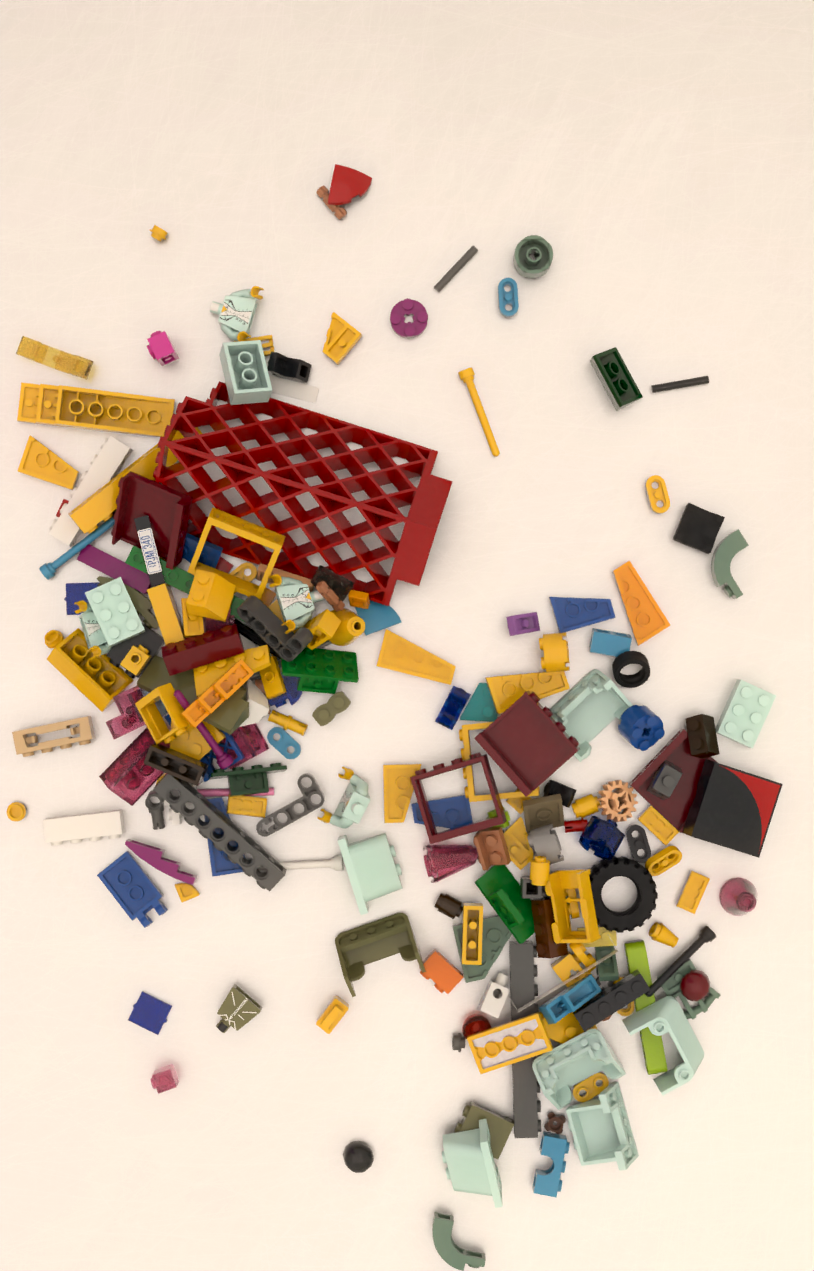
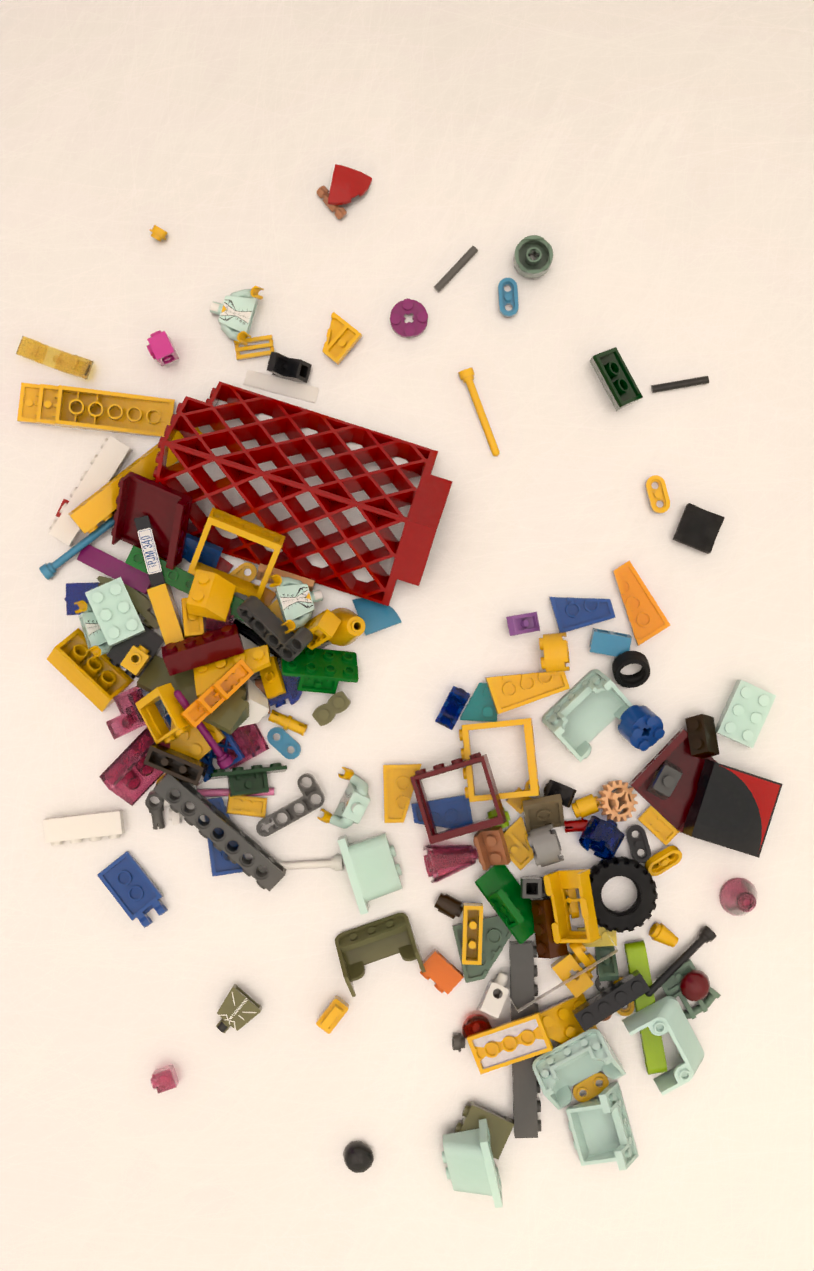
(16, 811): yellow plate -> none
(22, 742): tan brick -> none
(47, 466): yellow wing -> none
(53, 638): yellow plate -> none
(150, 1013): clear blue piece -> none
(155, 858): magenta slope -> none
(186, 891): yellow tile -> none
(245, 372): light aqua brick -> none
(330, 596): nougat axle -> none
(337, 583): clear smoke wing -> none
(359, 599): light orange tile -> none
(411, 659): yellow wing -> none
(446, 1247): sand green arch -> none
(528, 743): dark red panel -> none
(539, 871): yellow brick -> none
(548, 1181): dark azure arch -> none
(555, 1128): reddish brown plate -> none
(570, 999): dark azure slope -> none
(692, 892): yellow plate -> none
(721, 562): sand green arch -> none

